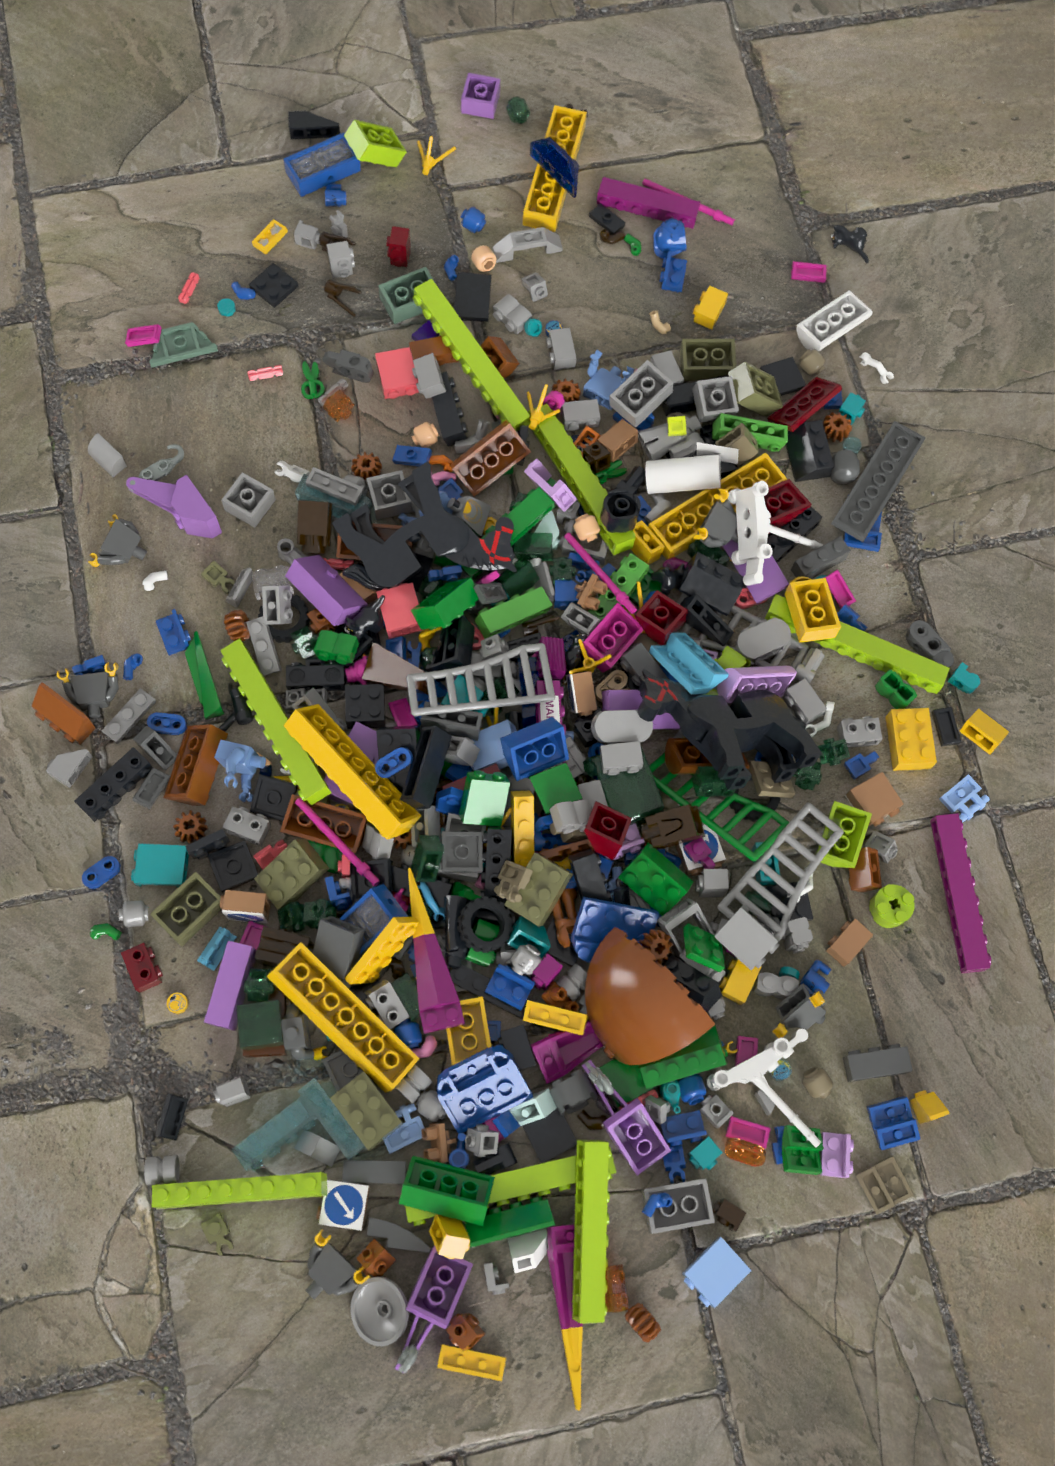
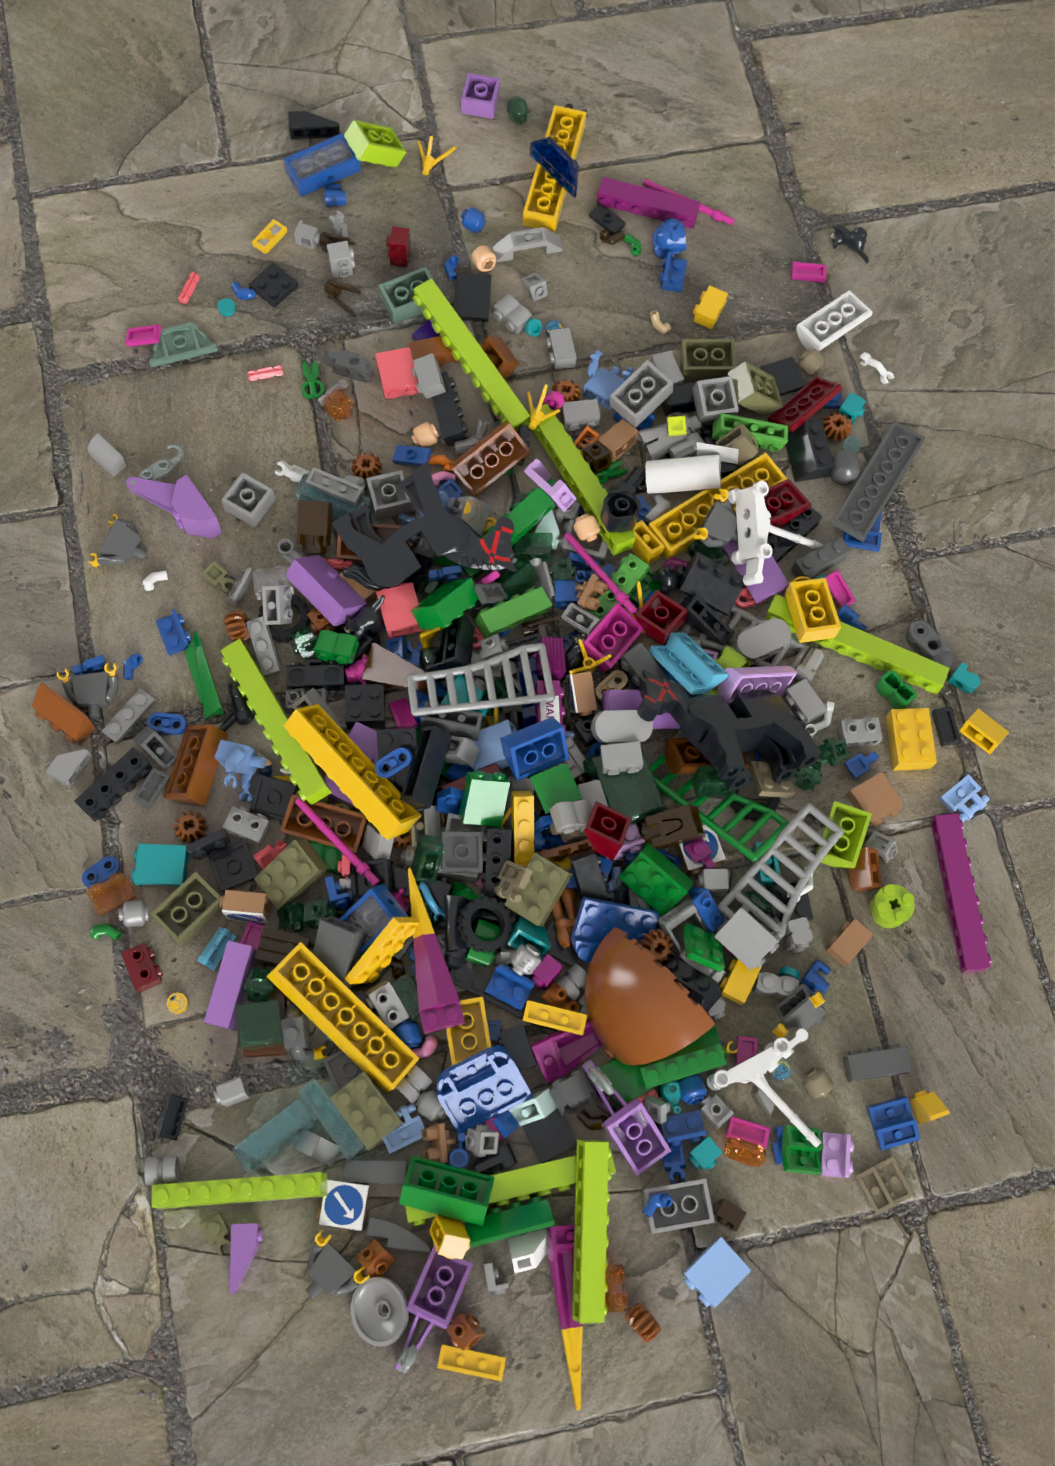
(111, 893): none -> clear orange bracket
(244, 1246): none -> medium lavender slope
(706, 908): none -> blue bracket

